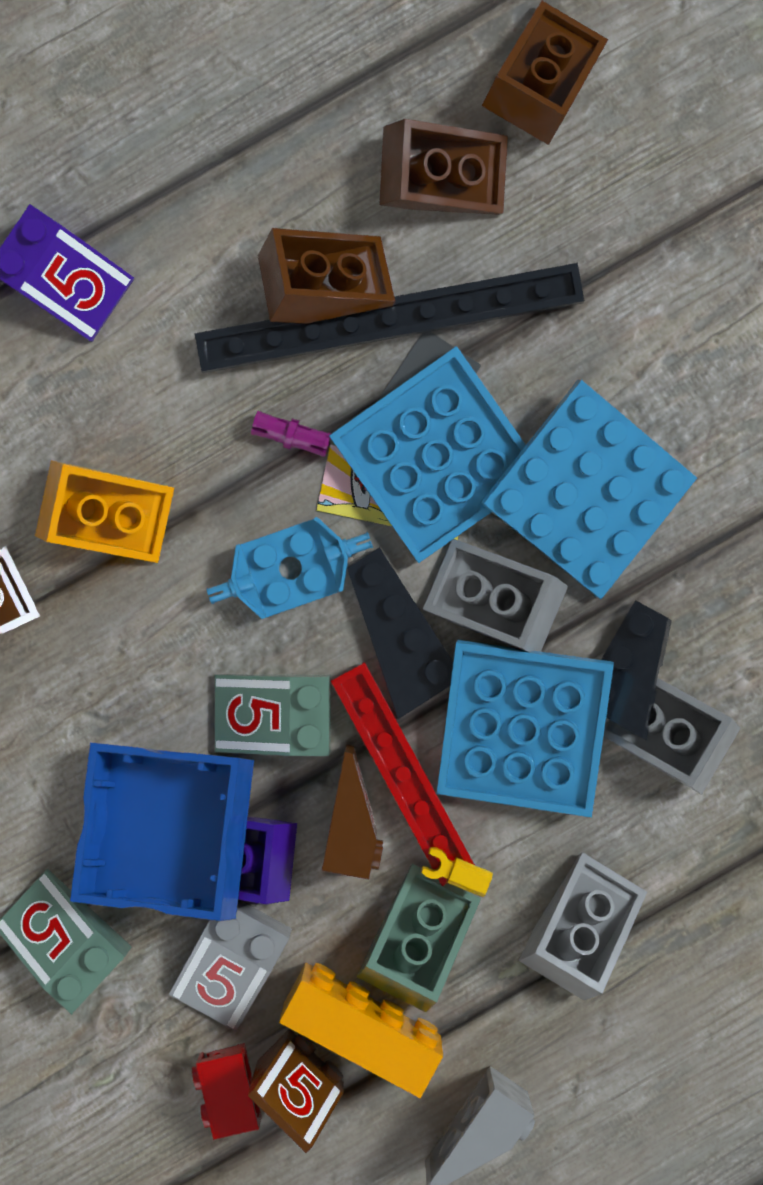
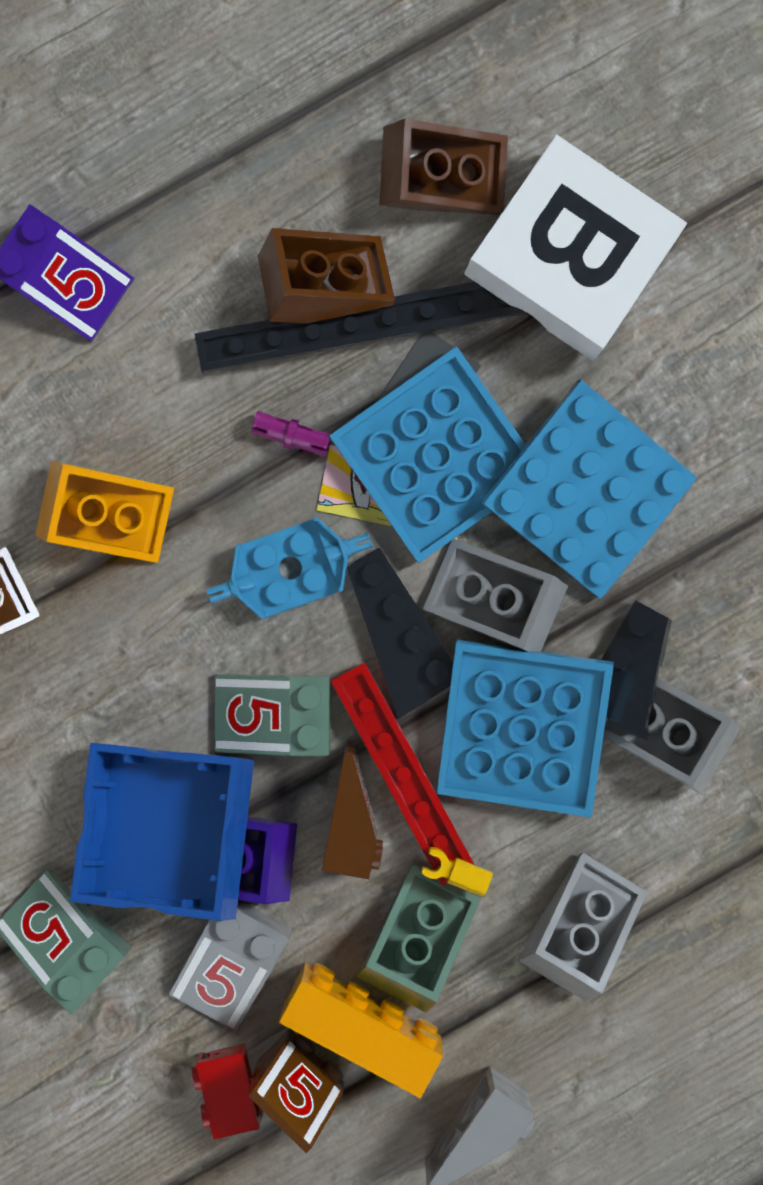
(544, 72): reddish brown slope -> none
(575, 247): none -> white tile

